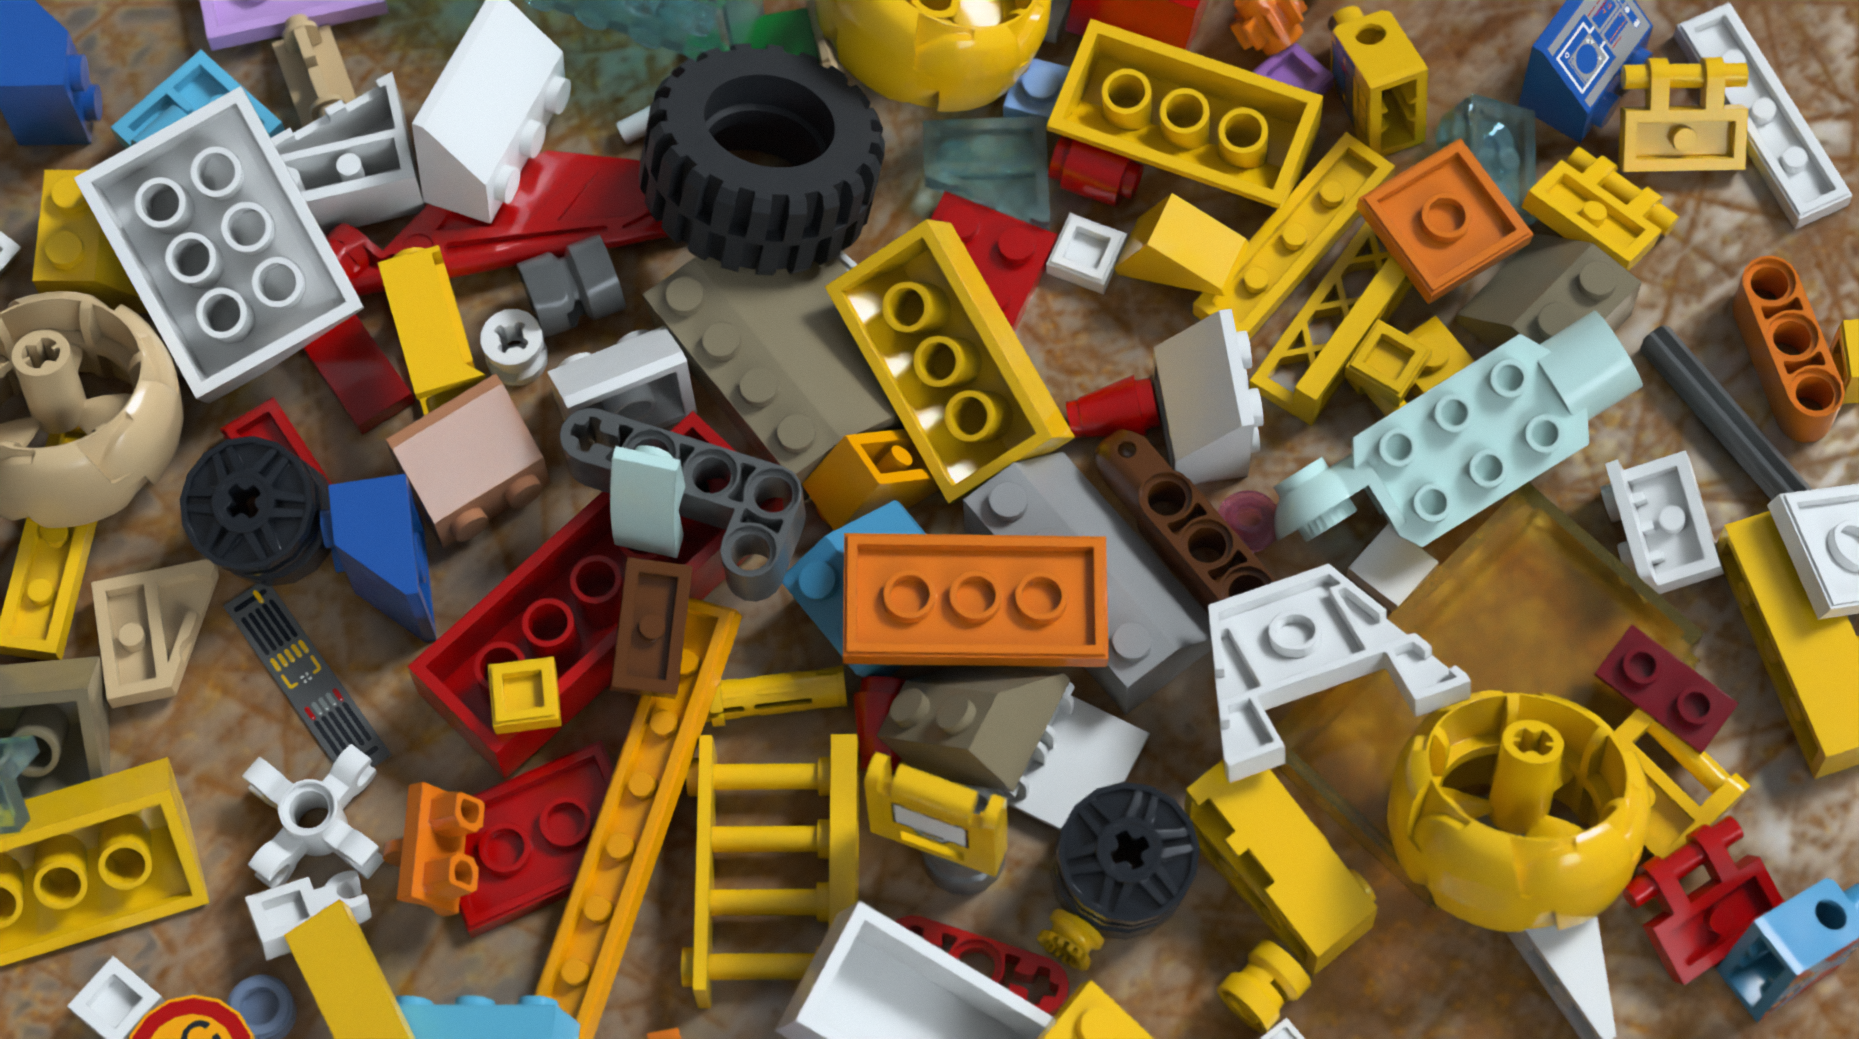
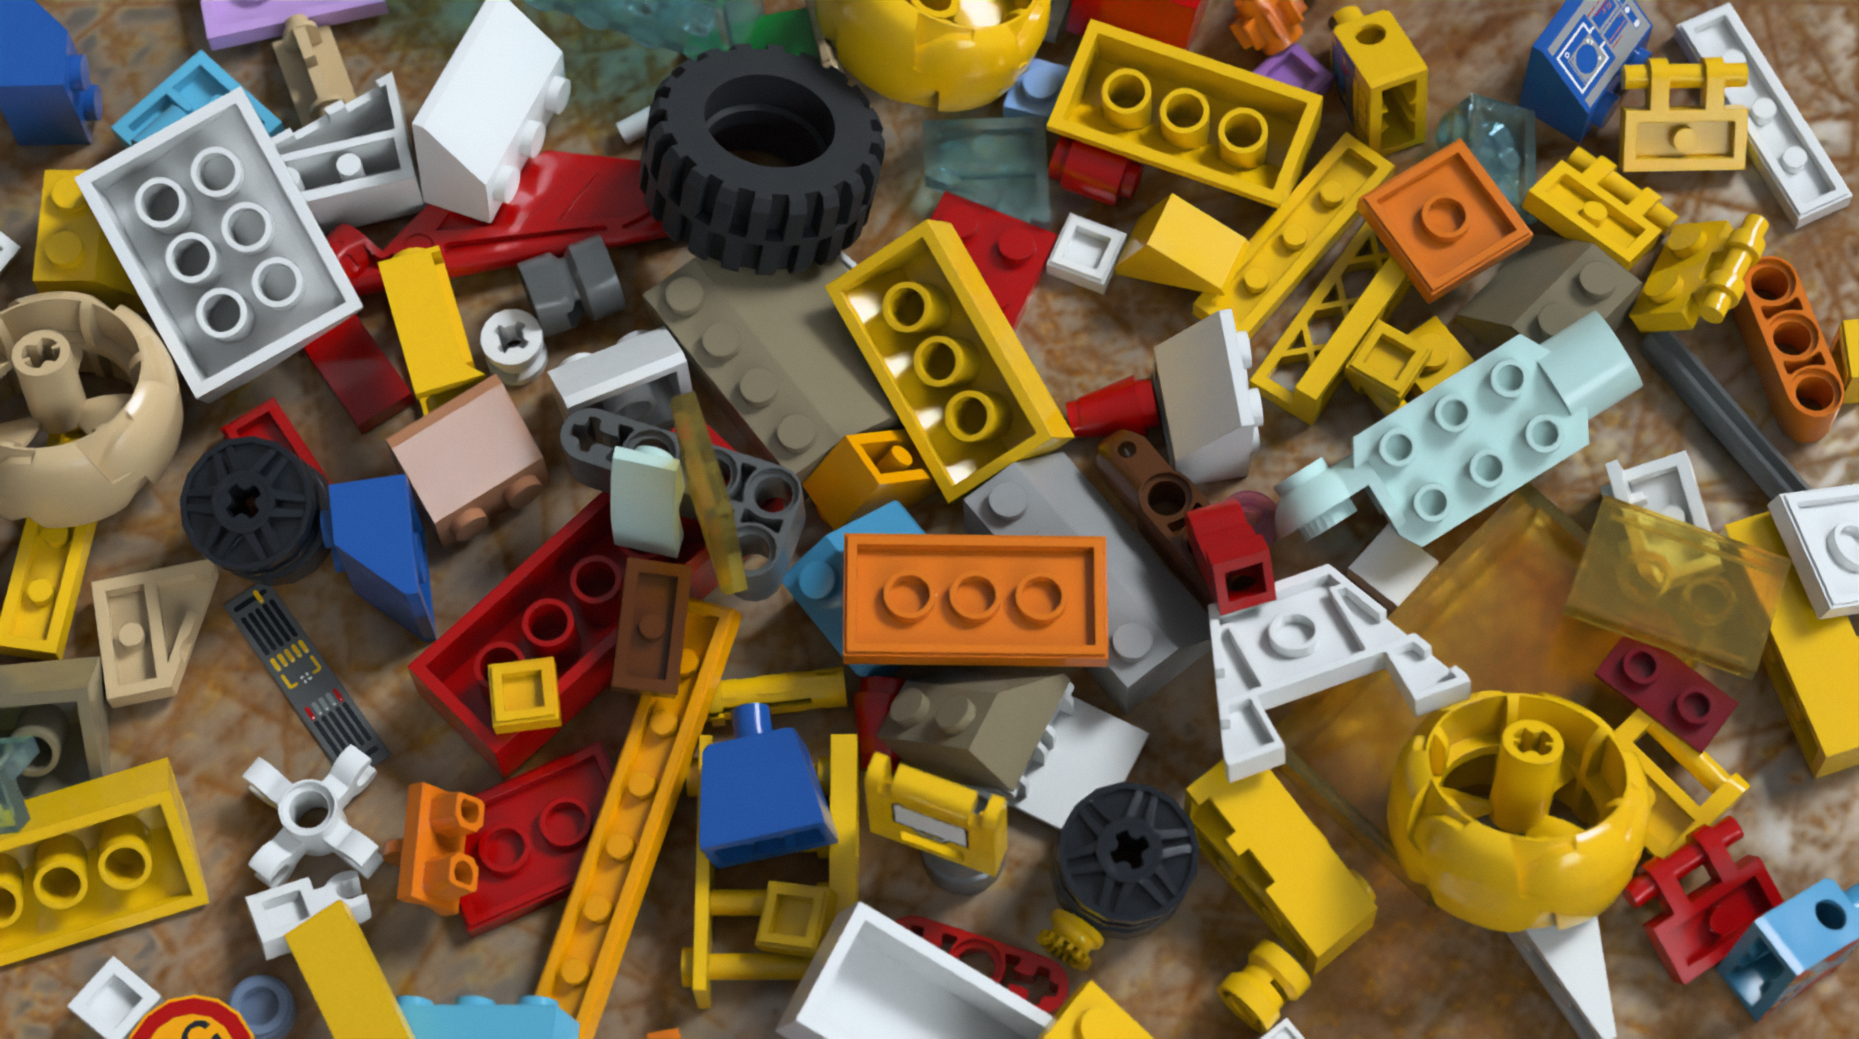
(708, 493): none -> clear yellow tile
(760, 794): none -> blue torso
(795, 918): none -> yellow tile
(1229, 548): none -> red leg
(1677, 587): none -> clear yellow tile
(1699, 274): none -> yellow plate

